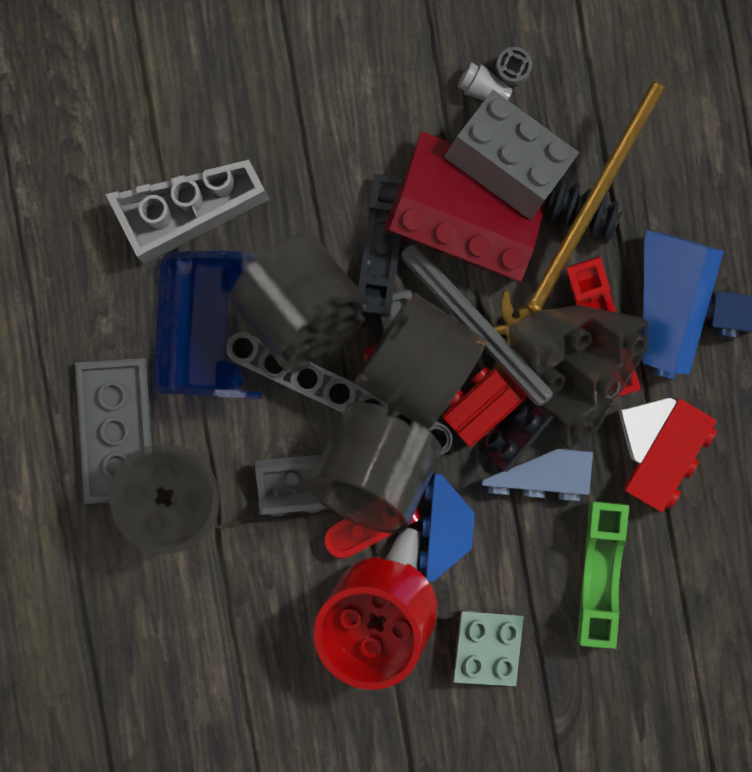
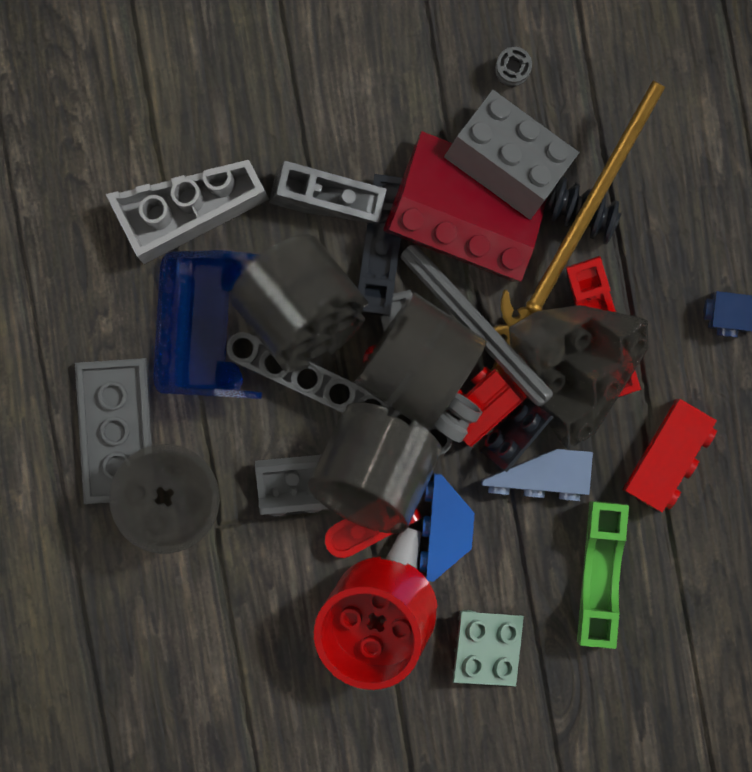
(326, 194): none -> dark grey slope
(458, 417): none -> dark grey wheel
(479, 82): light grey cone -> none
(643, 424): white slope -> none
(676, 299): blue slope -> none

